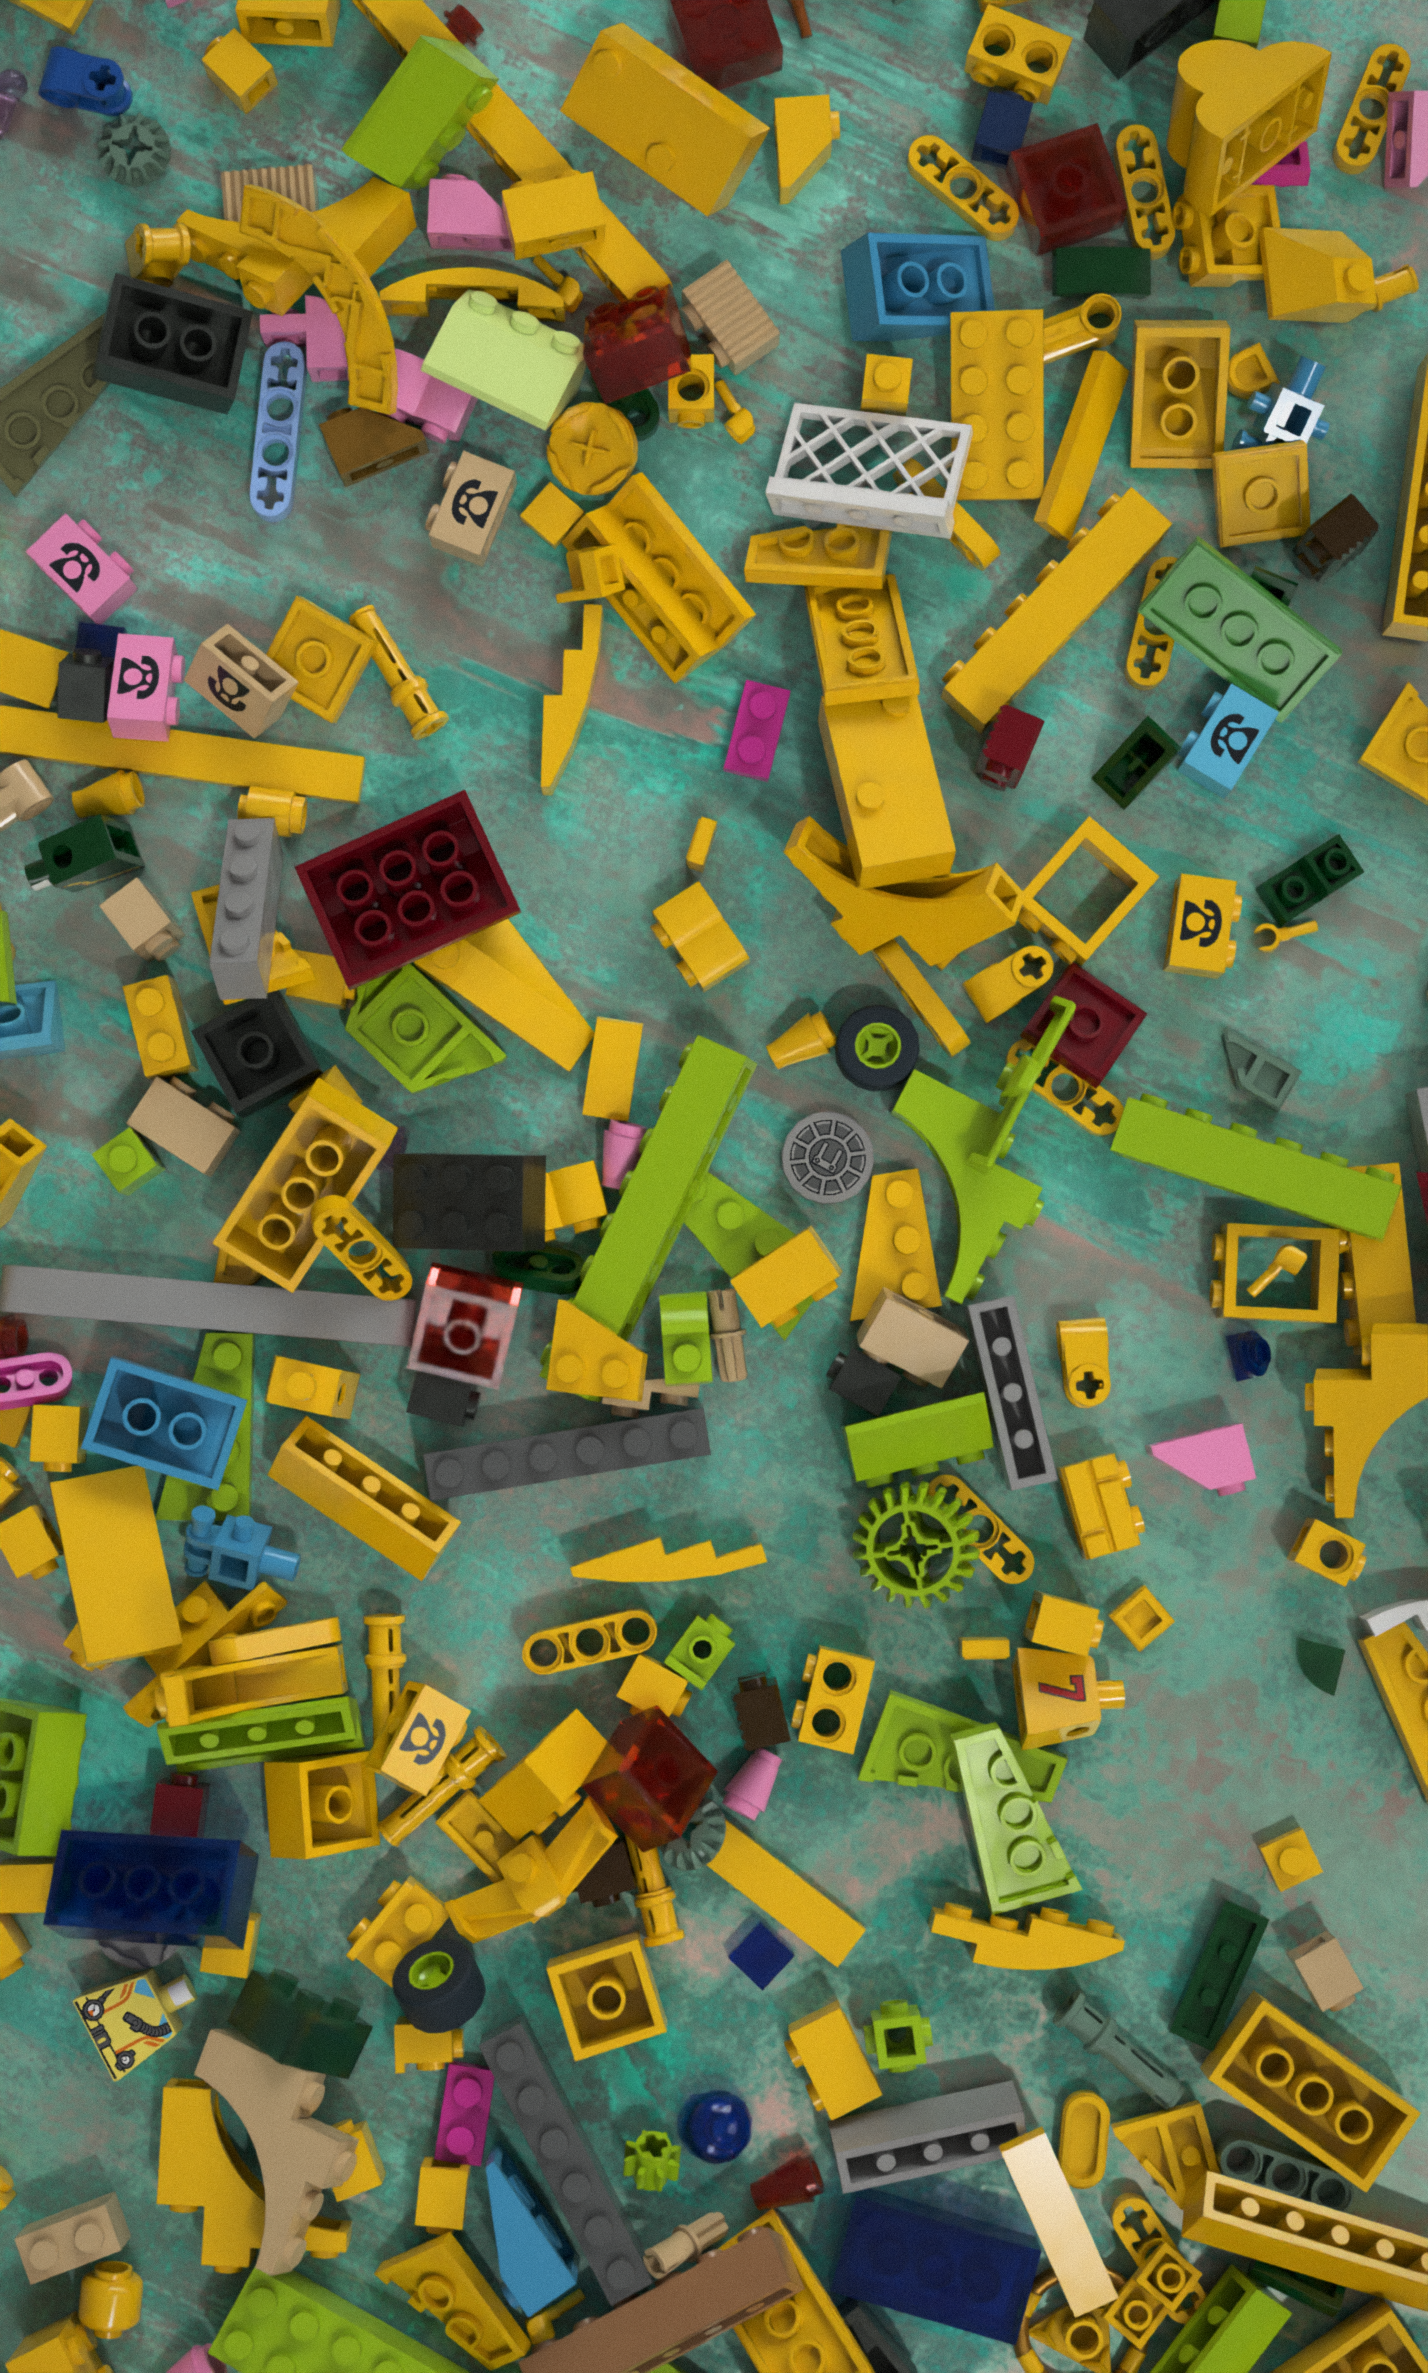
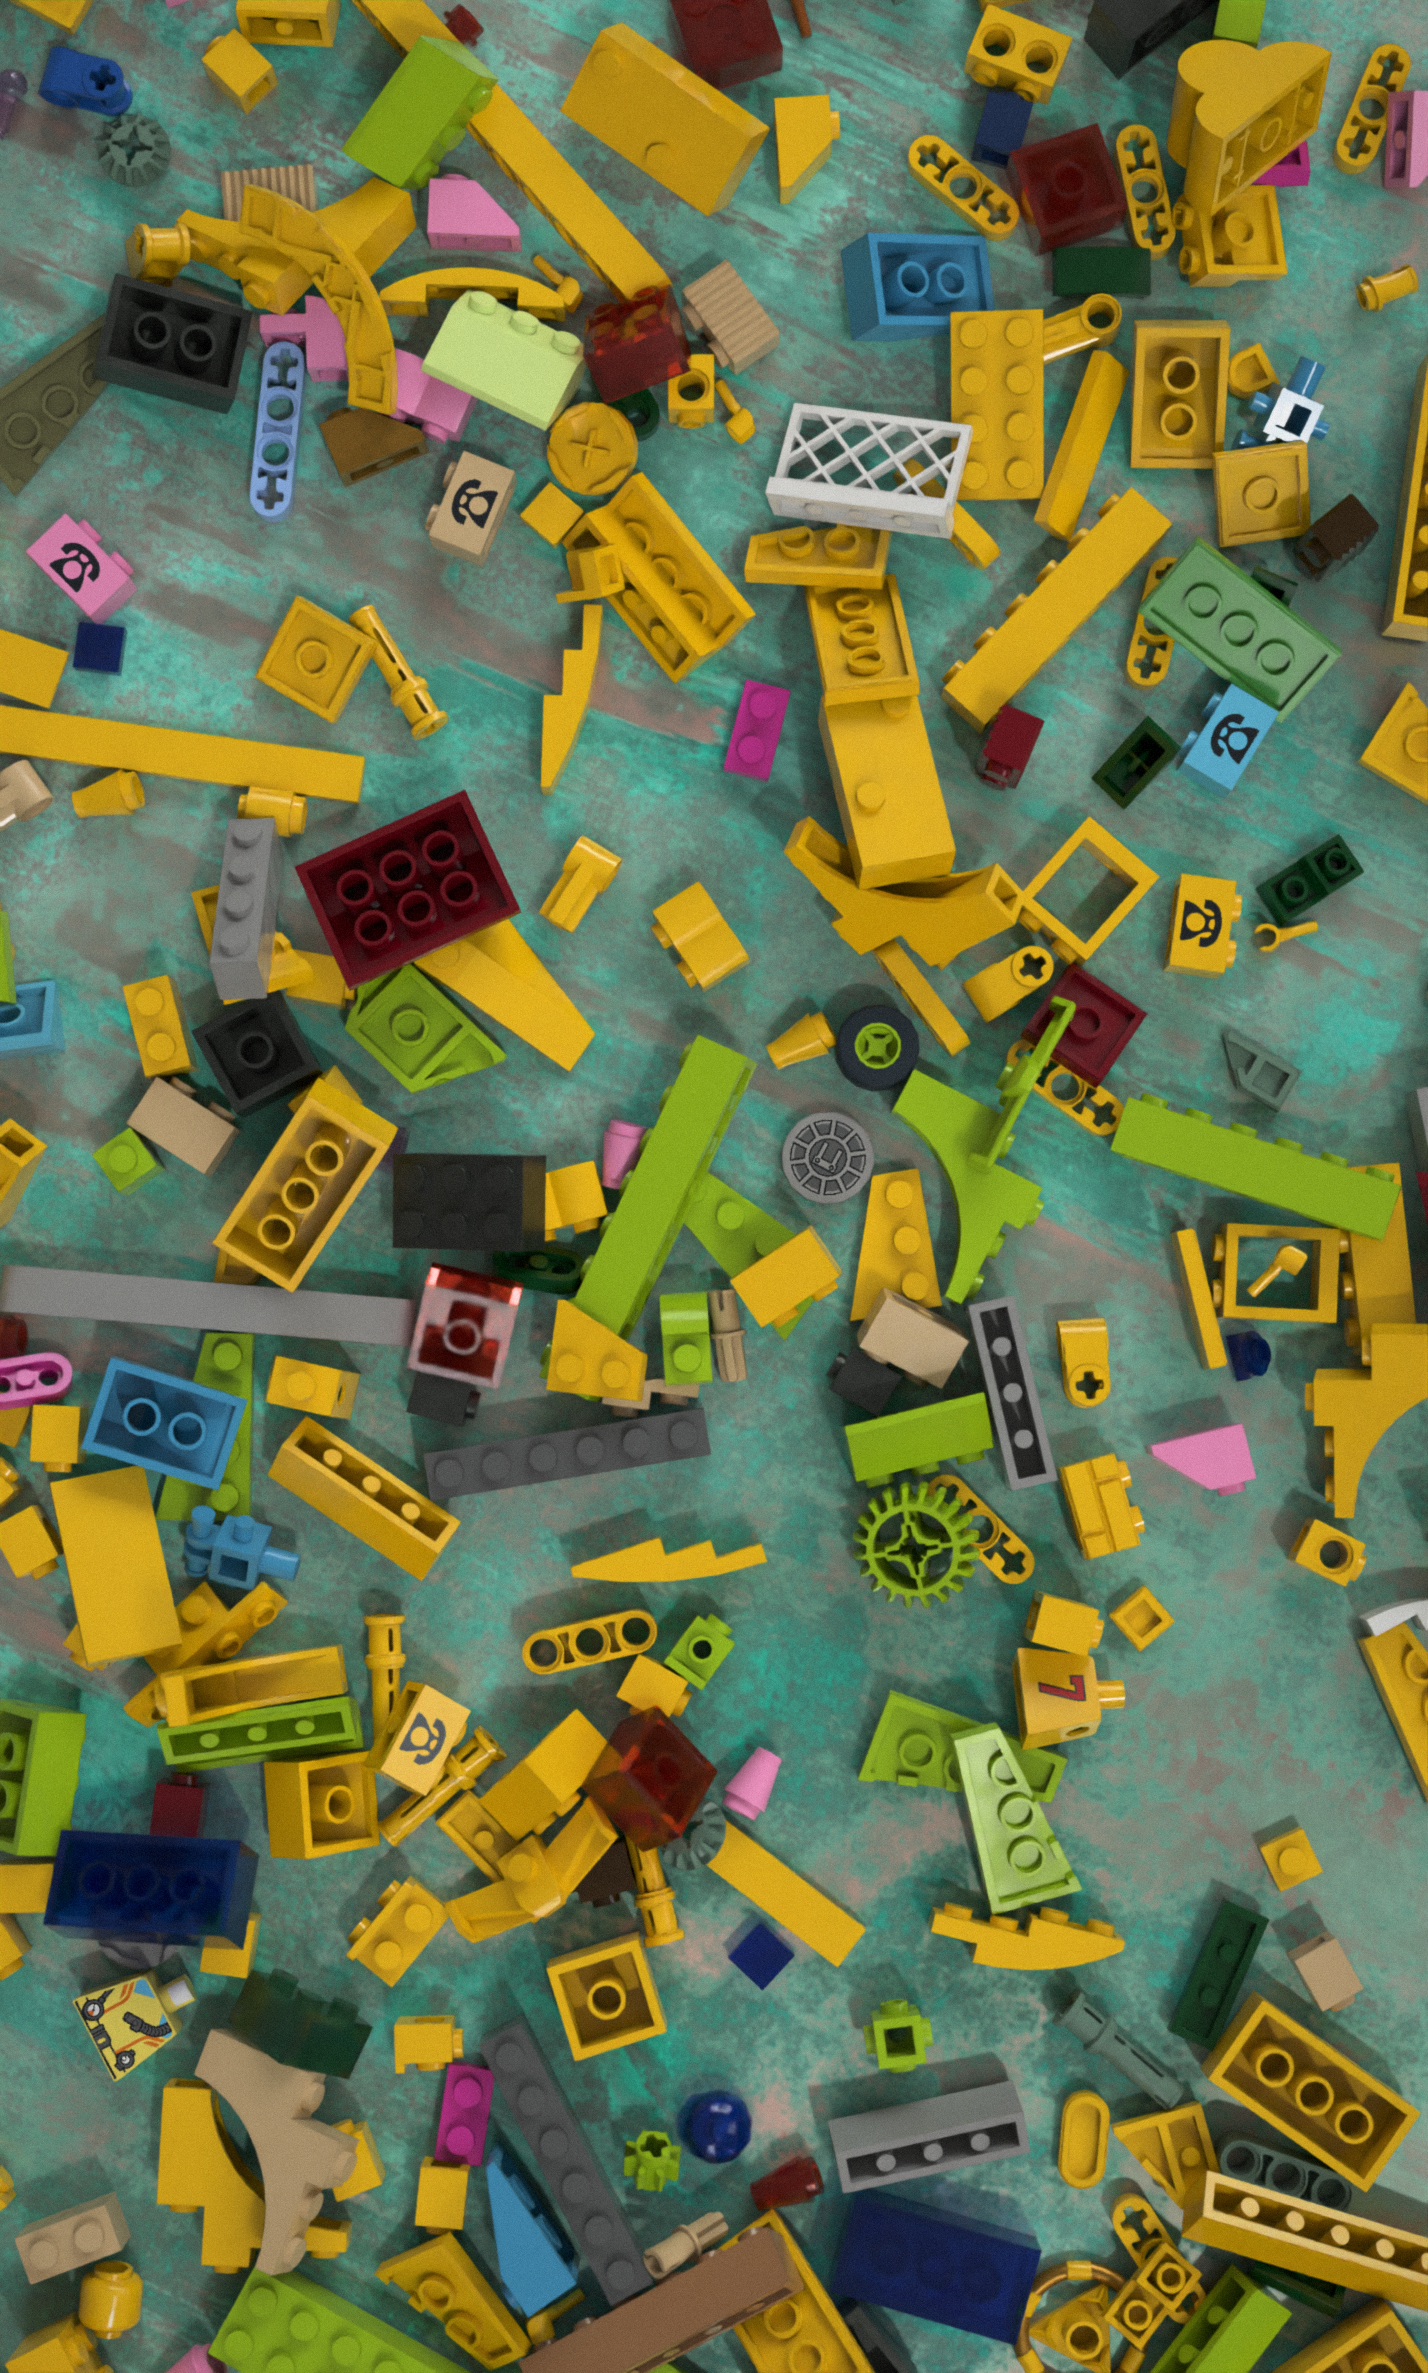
(84, 685): pearl dark grey brick -> none
(86, 855): dark green torso -> none
(143, 921): tan brick -> none
(144, 687): bright pink brick -> none
(240, 680): tan brick -> none
(274, 1640): yellow beam -> none
(360, 1229): yellow beam -> none
(438, 1985): black wheel -> none
(553, 214): yellow brick -> none
(585, 875): none -> yellow piece
(612, 1069): yellow slope -> none
(701, 844): yellow tile -> none
(759, 1711): dark brown brick -> none
(833, 2060): yellow brick -> none
(845, 1701): yellow brick -> none
(886, 384): yellow brick -> none
(984, 1647): yellow tile -> none
(1058, 2221): tile -> none
(1198, 1299): none -> yellow tile
(1315, 275): yellow slope -> none
(1320, 1664): clear green tile -> none

